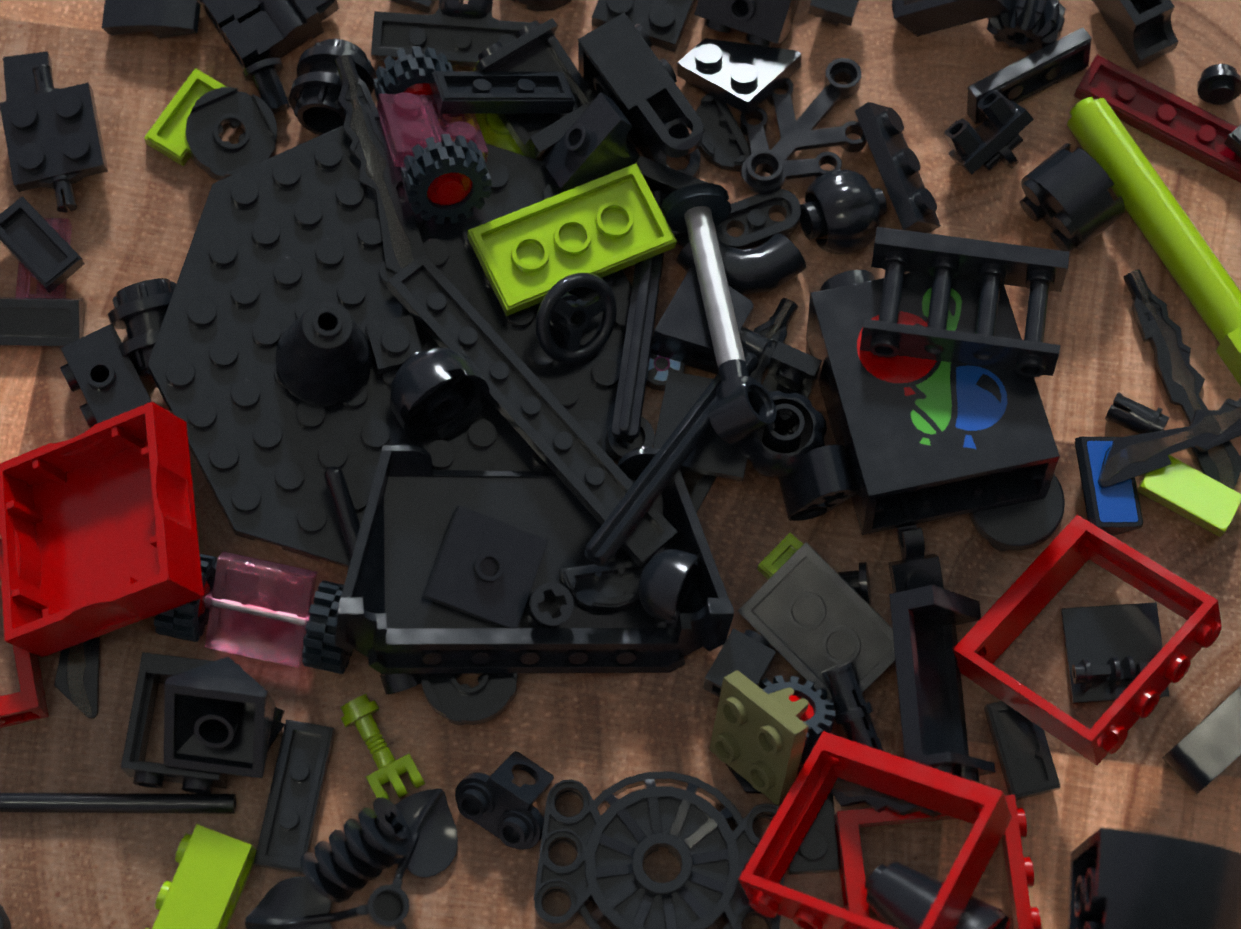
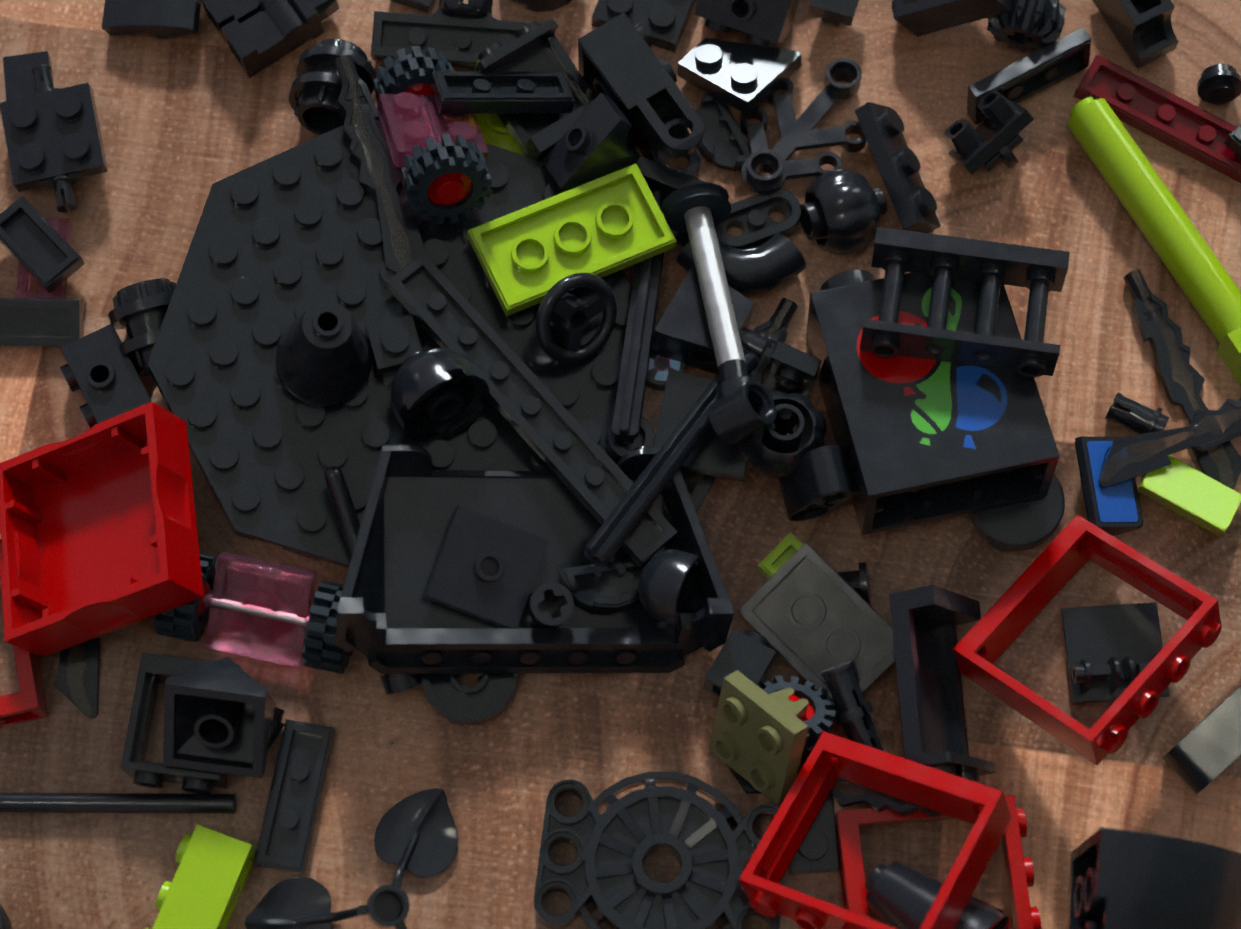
(168, 131): lime tile -> none
(239, 110): black plate -> none
(268, 83): black piece -> none
(358, 852): black piece -> none
(360, 712): lime hinge -> none
(502, 805): black bracket -> none
(915, 568): black plate -> none
(1021, 752): black plate -> none
(1071, 198): black brick -> none

